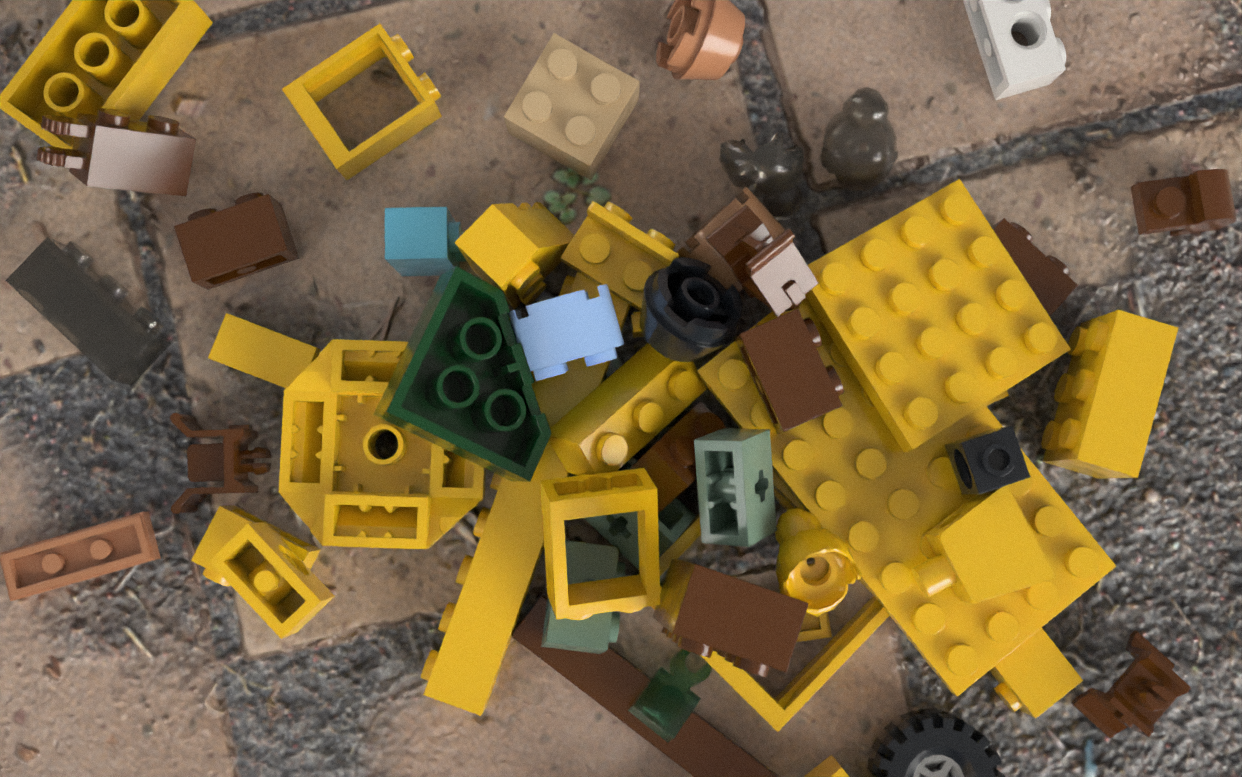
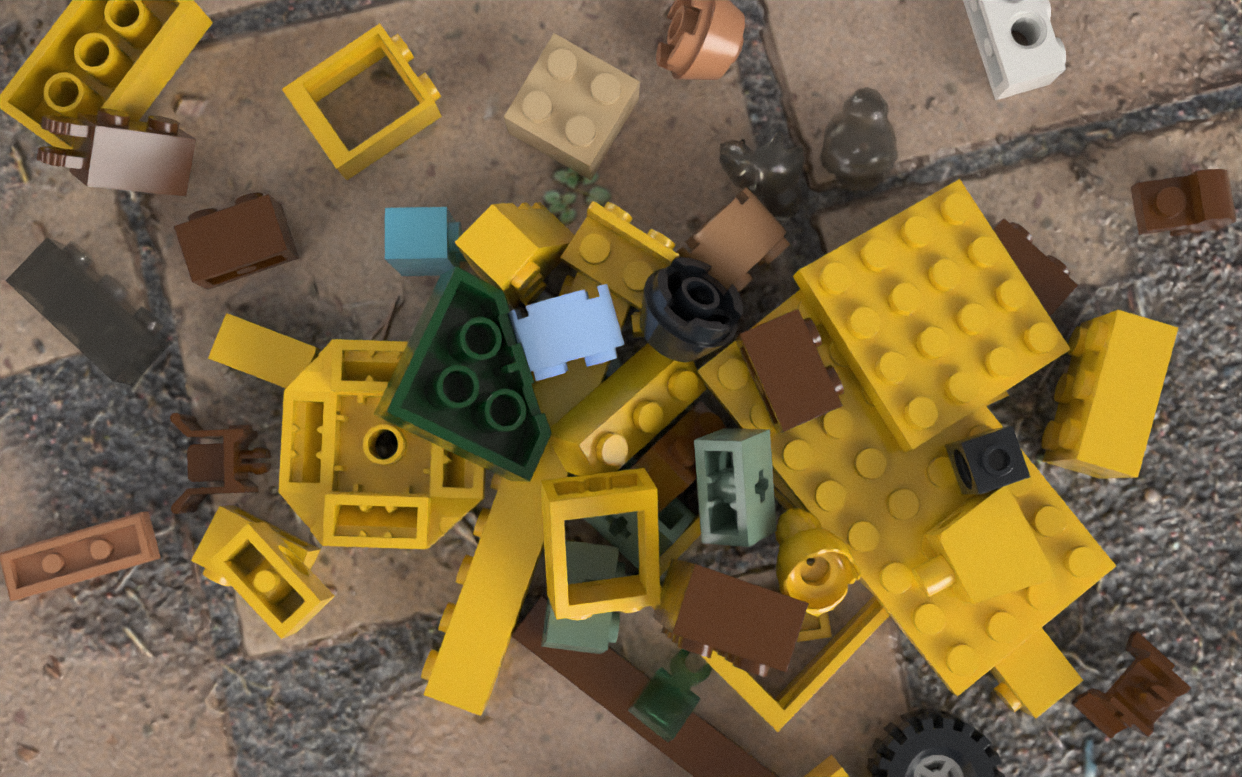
(763, 265): reddish brown piece -> none

